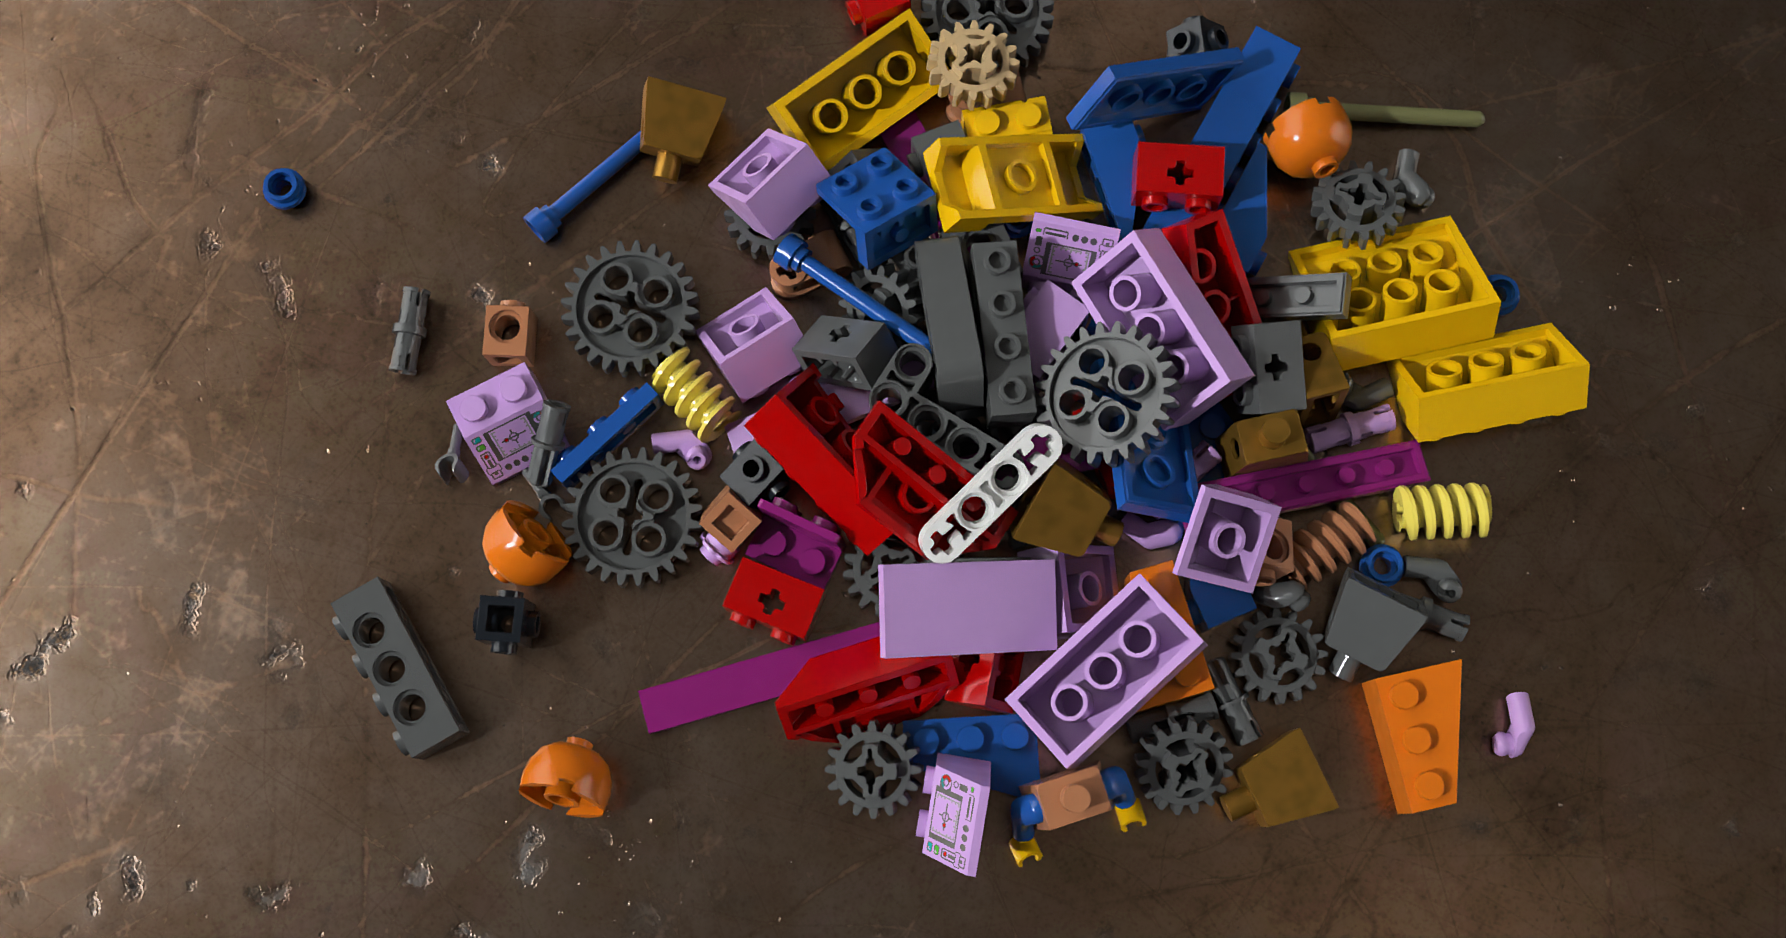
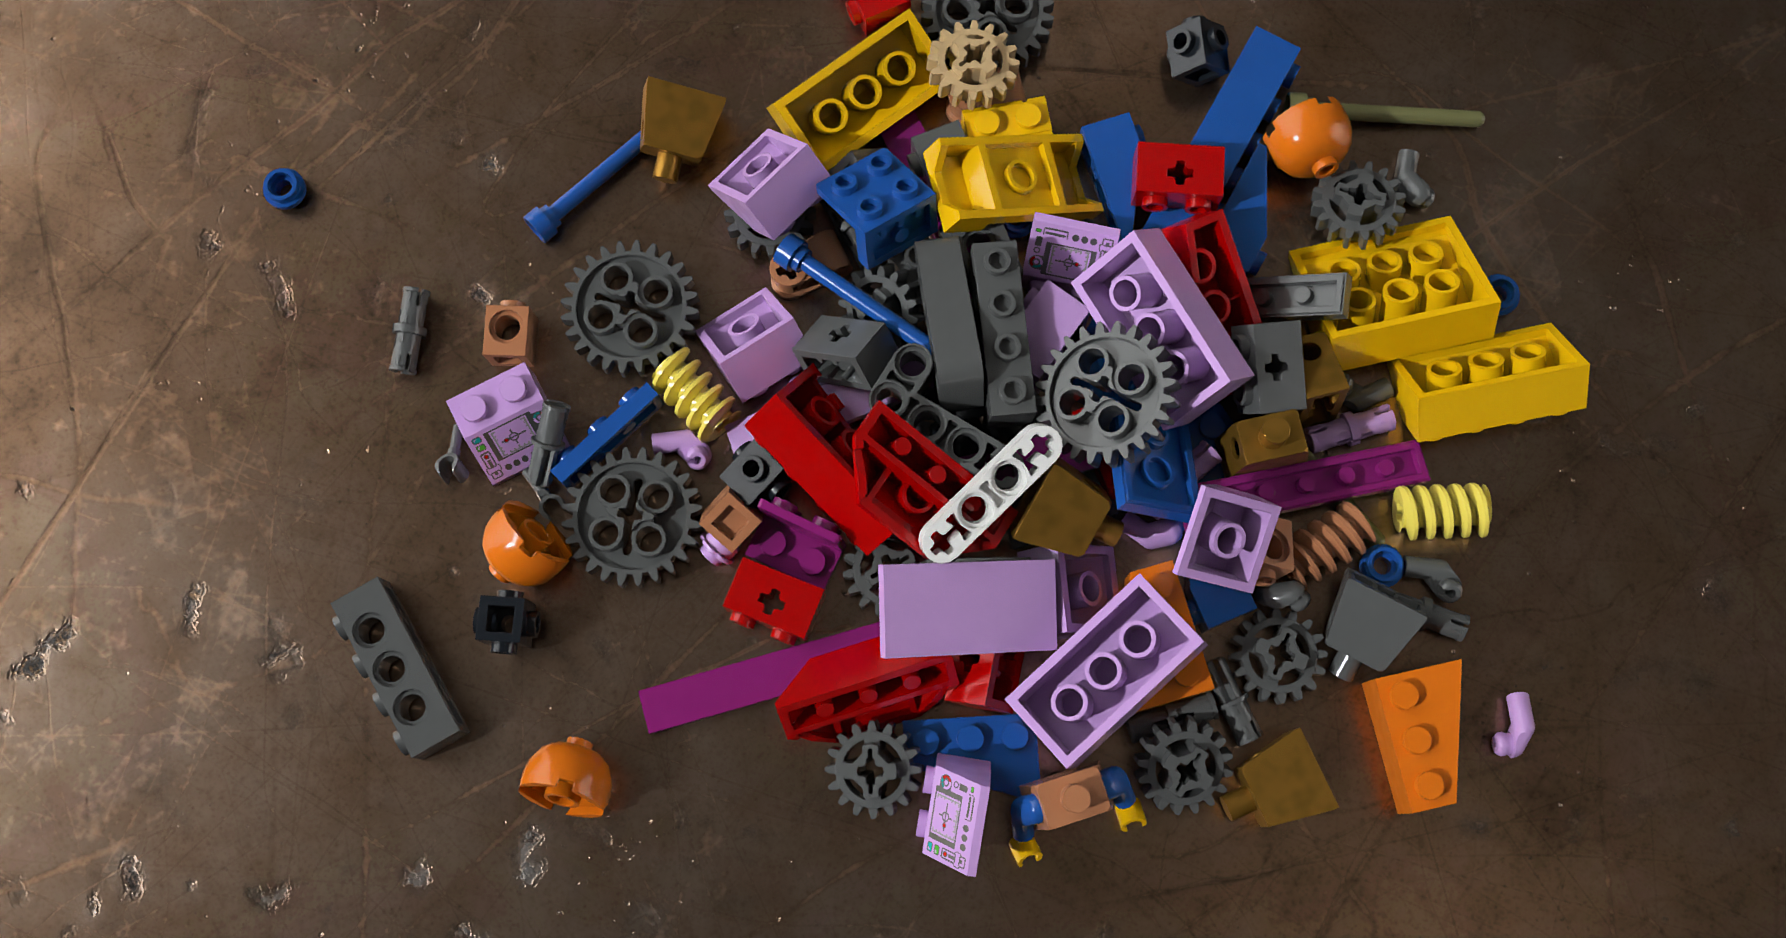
(1154, 88): blue tile -> none

